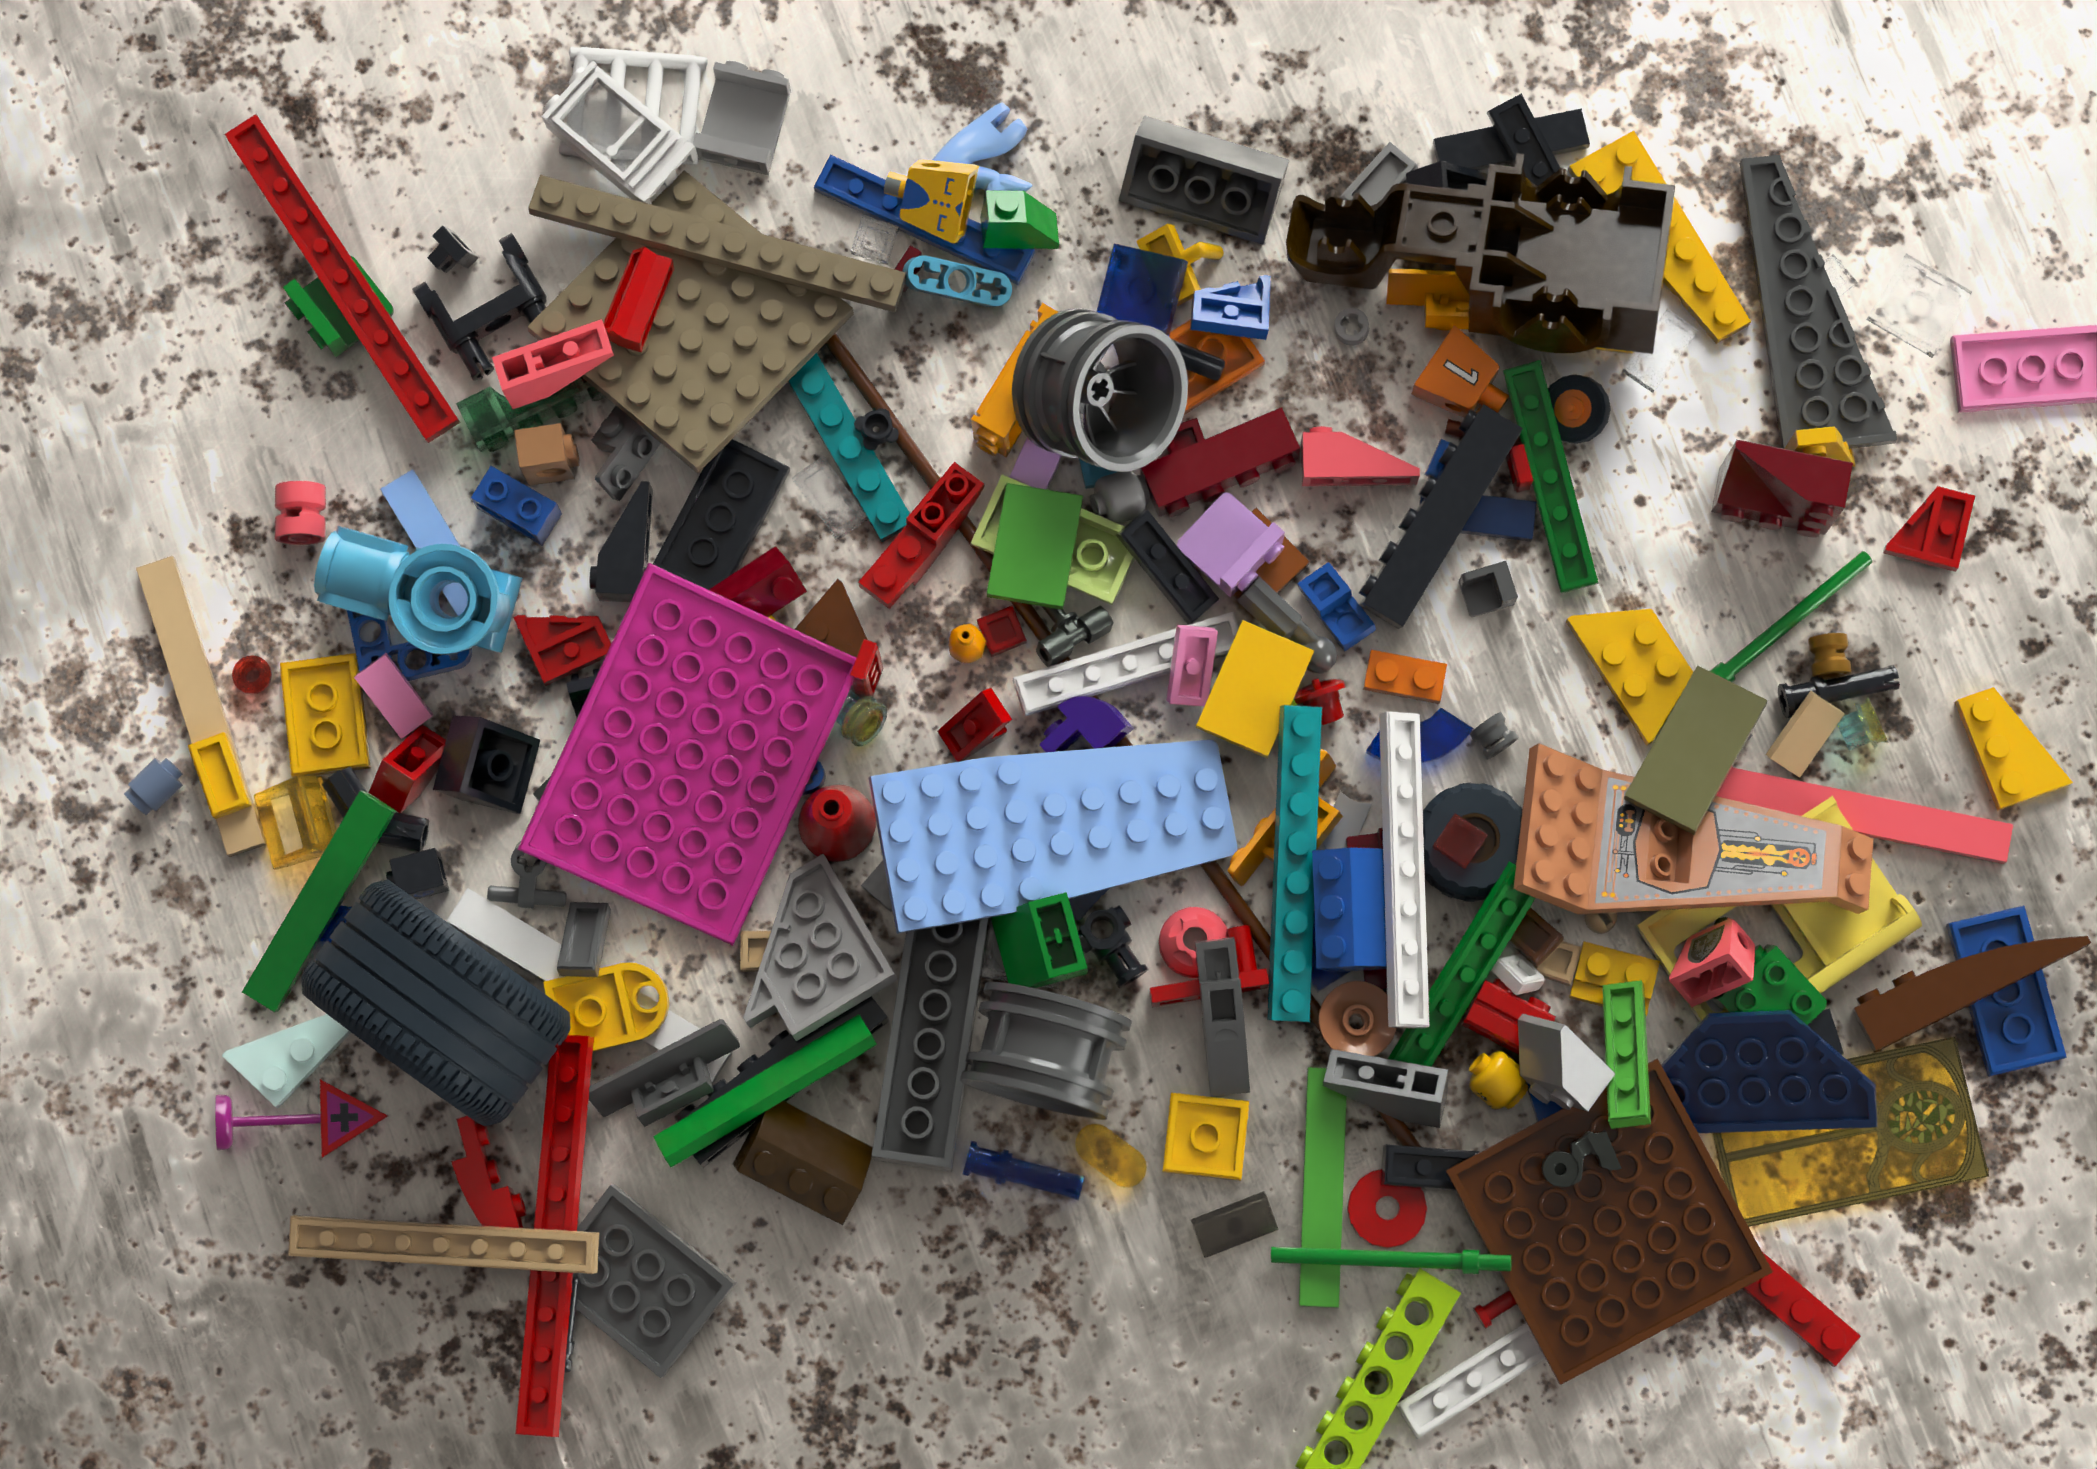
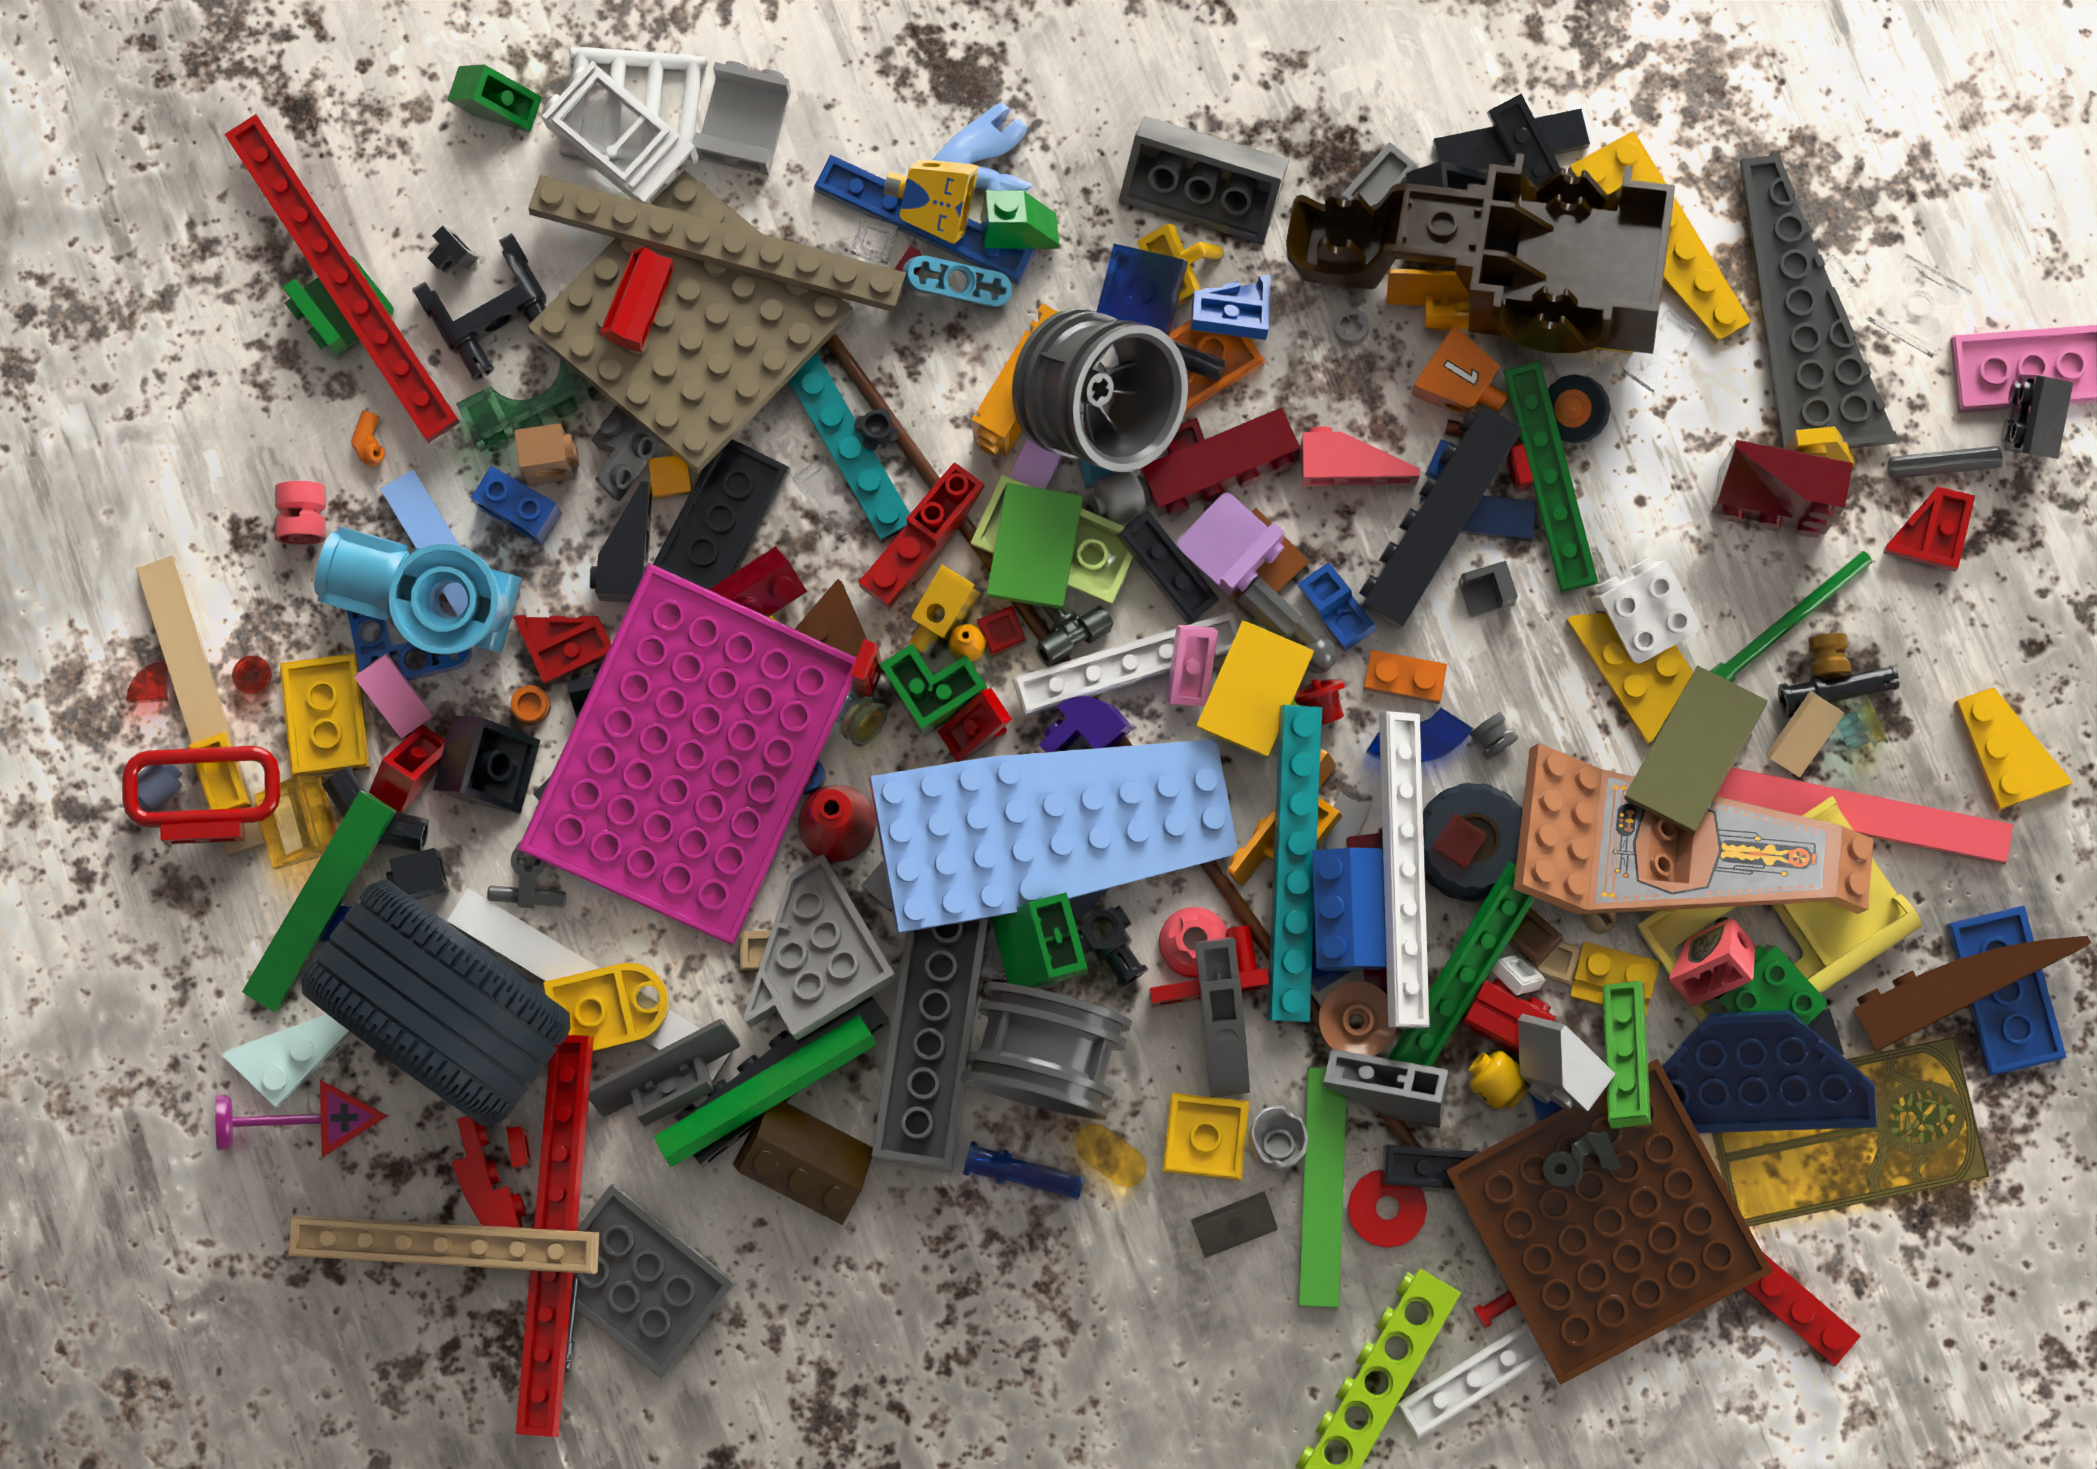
(149, 684): none -> clear red tile
(201, 825): none -> red bar
(364, 442): none -> orange arm
(494, 97): none -> green slope
(519, 1148): none -> red tile
(530, 705): none -> orange tile
(551, 363): coral slope -> none
(583, 939): dark grey tile -> none
(669, 477): none -> light orange tile
(929, 697): none -> green brick
(945, 591): none -> yellow torso
(1278, 1138): none -> light grey hair
(1469, 1261): green bar -> none
(1647, 609): none -> white bracket
(1944, 462): none -> dark grey axle
(2037, 415): none -> black slope

